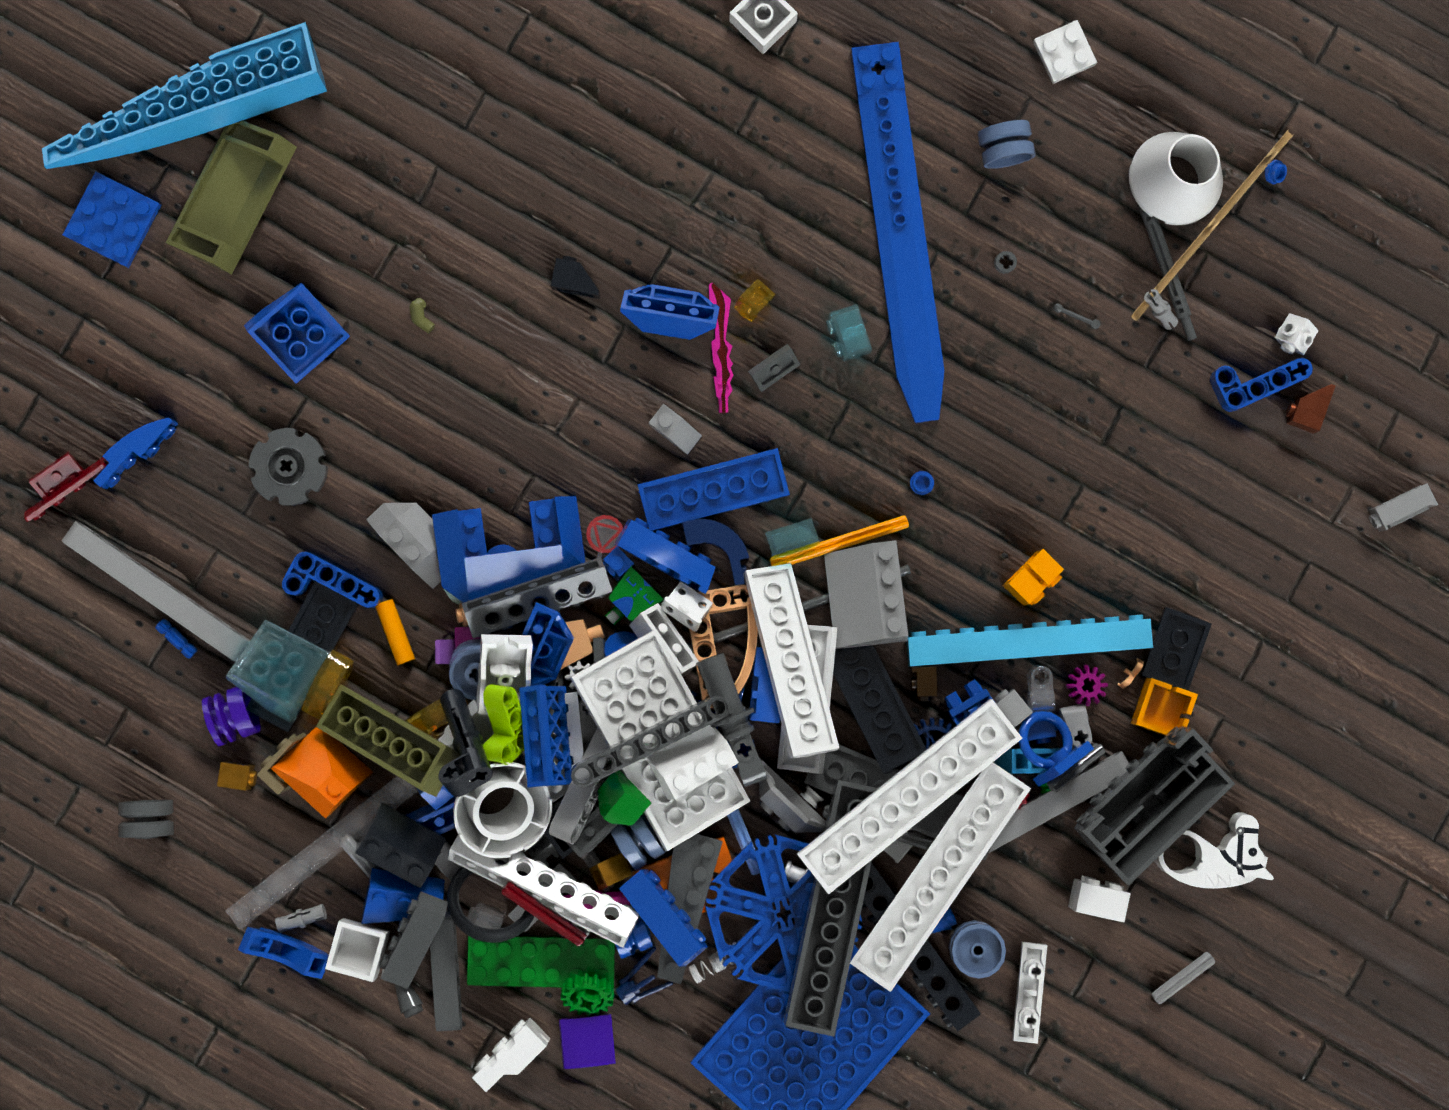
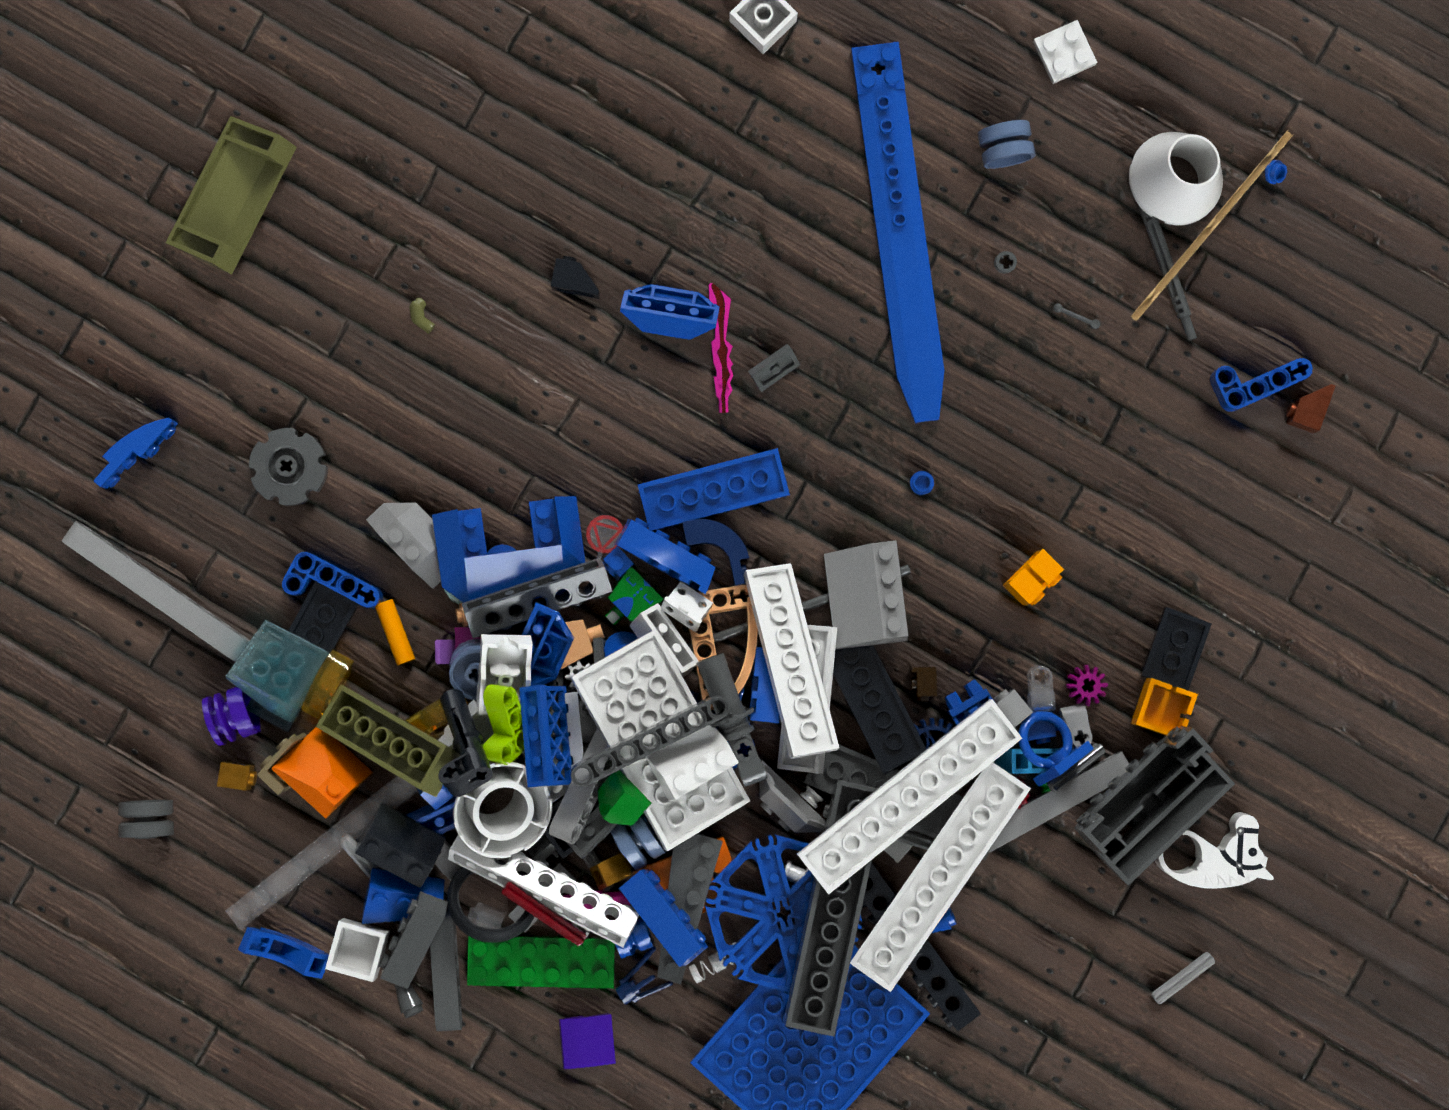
(58, 481): dark red bracket -> none
(112, 219): blue plate -> none
(176, 638): blue axle -> none
(209, 97): dark azure wedge -> none
(296, 332): blue slope -> none
(301, 918): light grey pin -> none
(511, 1054): white piece -> none
(587, 994): green gear -> none
(675, 429): light grey slope -> none
(742, 837): light blue axle -> none
(754, 300): clear yellow bracket -> none
(791, 537): clear light blue brick -> none
(841, 541): light orange axle -> none
(849, 333): clear light blue brick -> none
(964, 941): sand blue wheel -> none
(1029, 642): medium azure brick -> none
(1029, 992): white plate -> none
(1099, 900): white piece -> none
(1132, 675): light nougat piece -> none
(1161, 309): light grey pin -> none
(1296, 334): white brick -> none
(1402, 507): light grey window -> none

